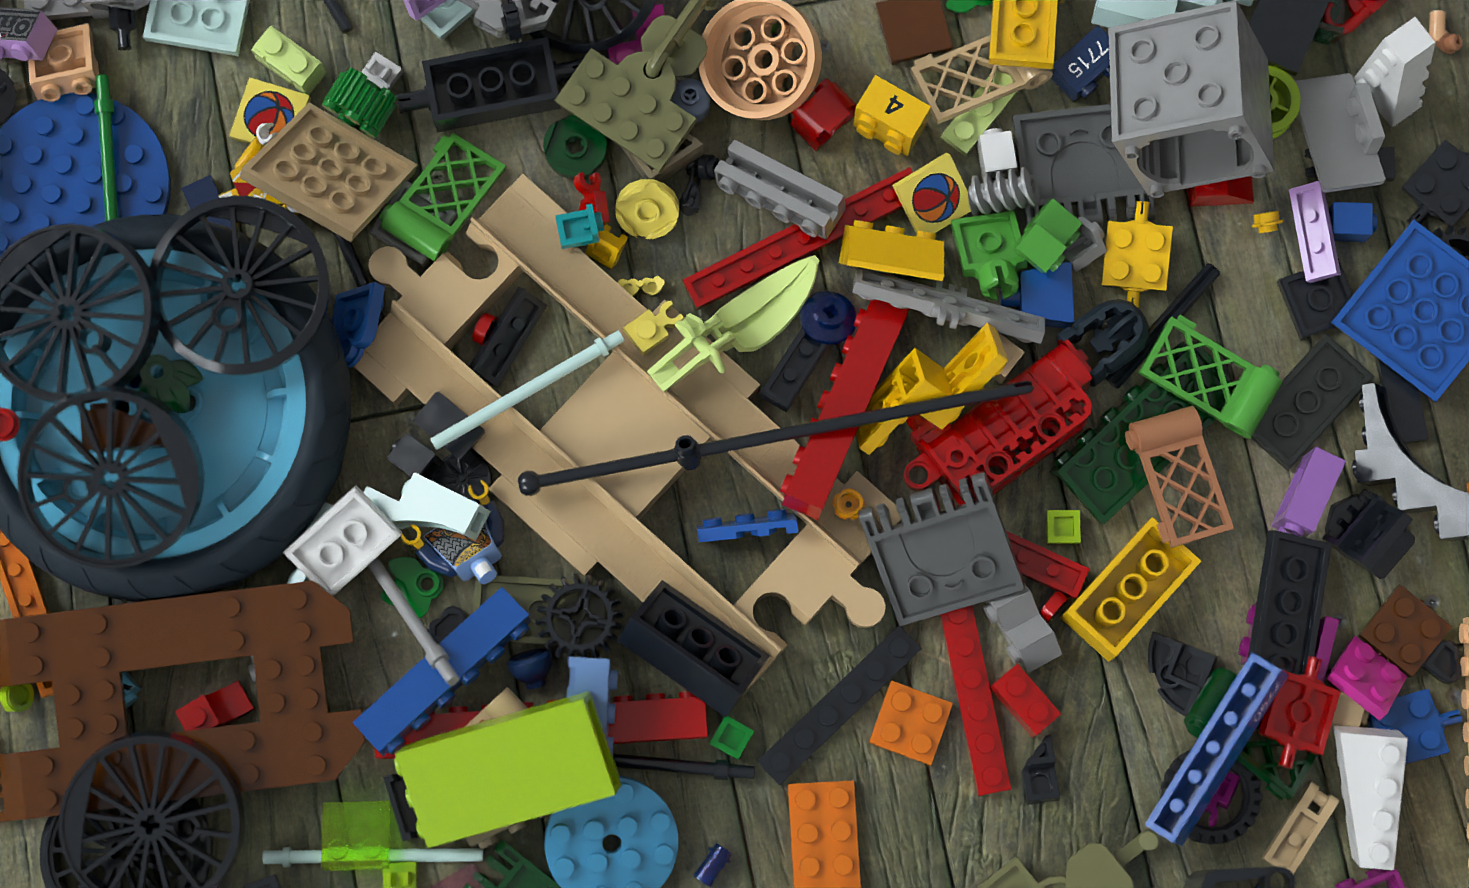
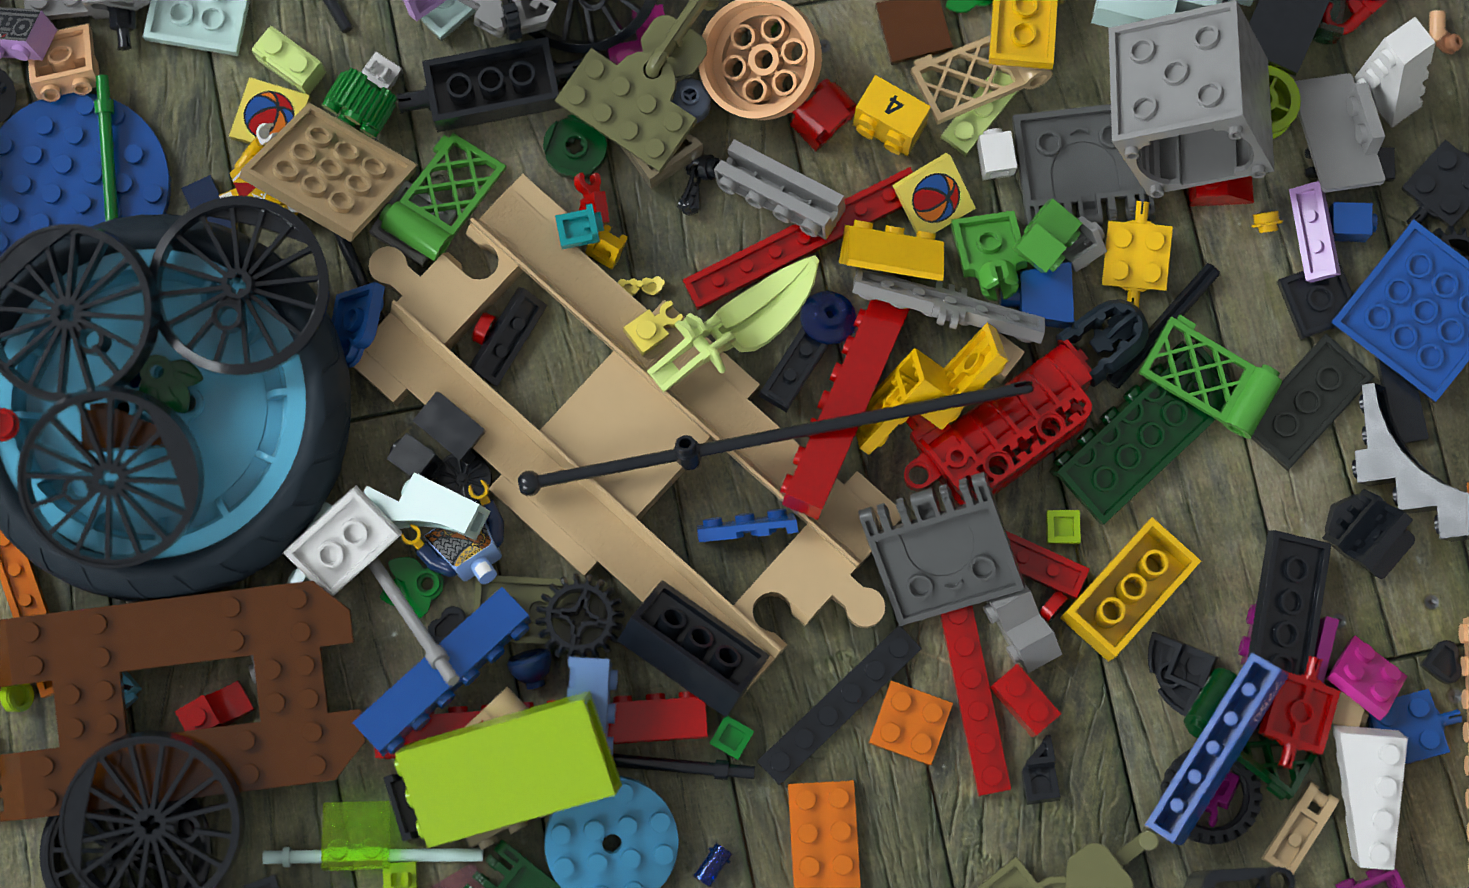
(600, 347): light aqua bar -> none
(647, 208): light yellow tile -> none
(848, 495): light orange plate -> none
(1003, 192): light grey piece -> none
(1083, 65): dark blue brick -> none
(1169, 434): nougat piece -> none
(1308, 493): medium lavender window -> none
(1404, 631): reddish brown plate -> none

